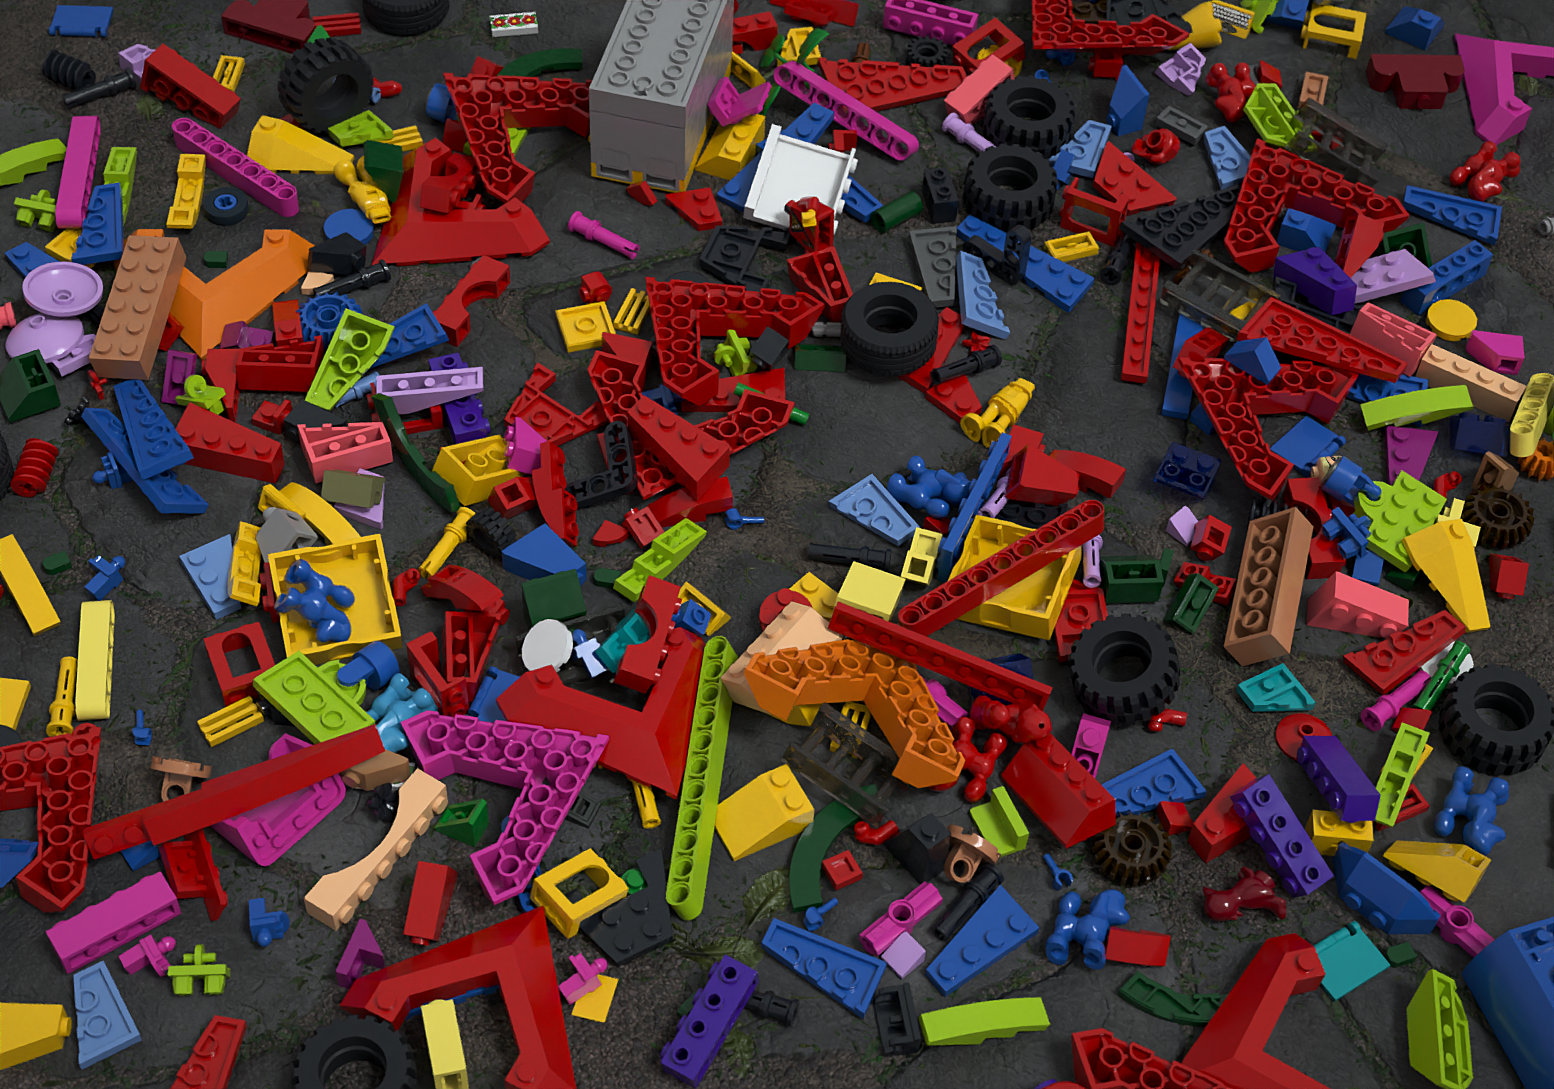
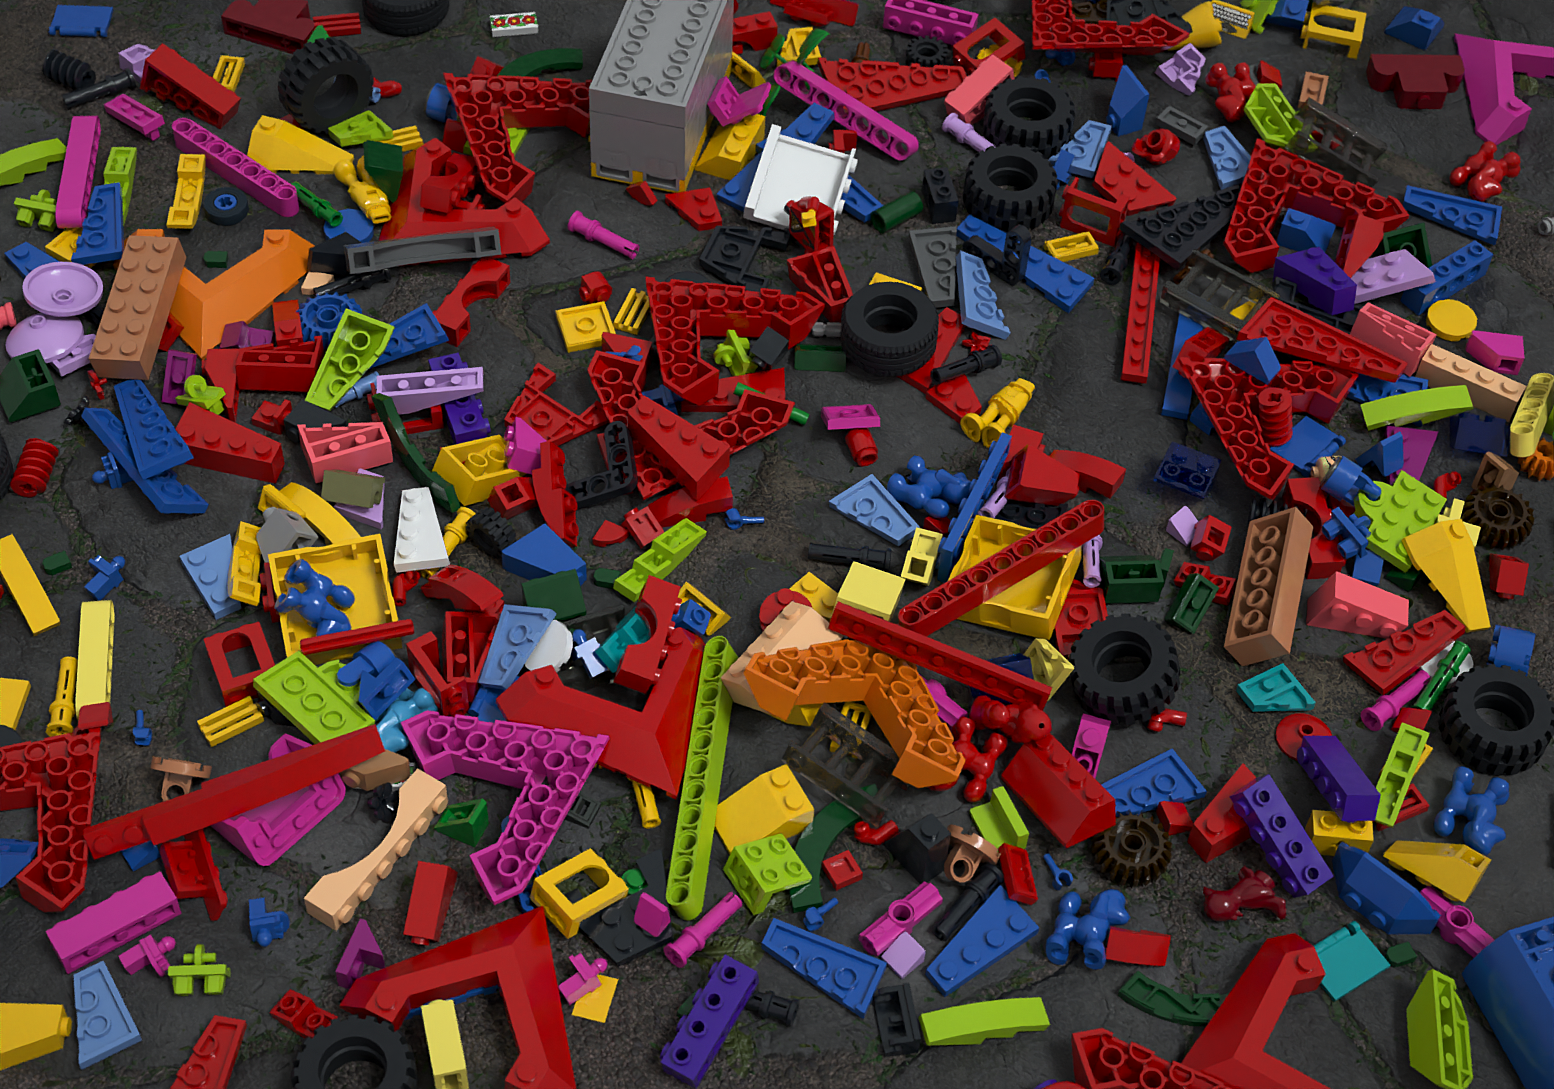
(95, 715): none -> red slope
(135, 115): none -> dark pink hinge
(300, 1014): none -> red slope
(321, 208): none -> green pin
(356, 636): none -> red axle
(380, 692): none -> blue slope
(419, 533): none -> white wing
(423, 248): none -> dark grey arch
(513, 643): none -> medium blue wing
(631, 353): none -> blue hand
(651, 915): none -> dark pink slope
(694, 937): none -> dark pink pin
(764, 869): none -> lime bracket
(850, 416): none -> dark pink tile
(862, 446): none -> red brick
(1017, 874): none -> red plate
(1048, 664): none -> light yellow wing
(1275, 416): none -> red piece
(1385, 455): none -> blue slope
(1512, 648): none -> blue brick

